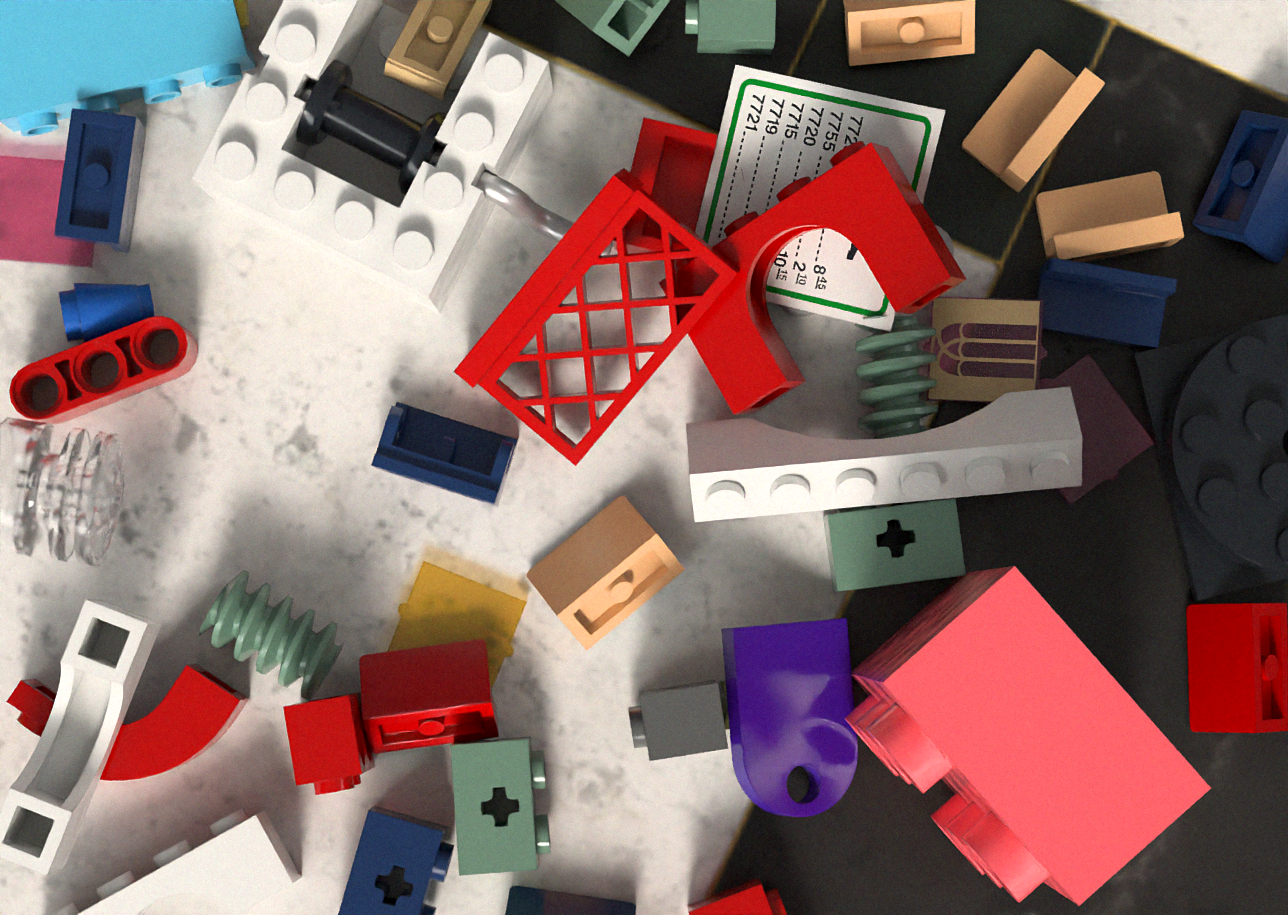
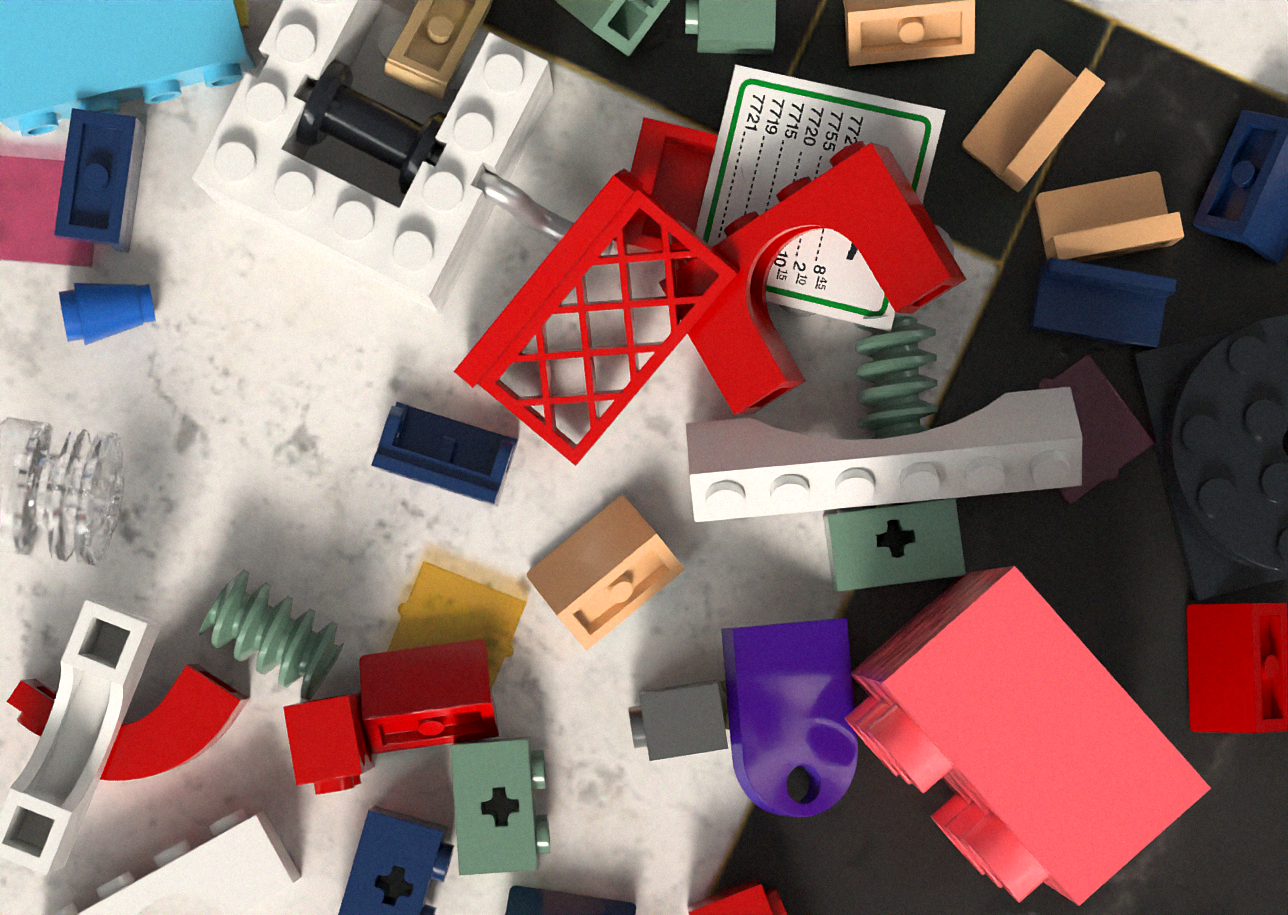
(73, 369): red beam -> none
(985, 348): piece -> none

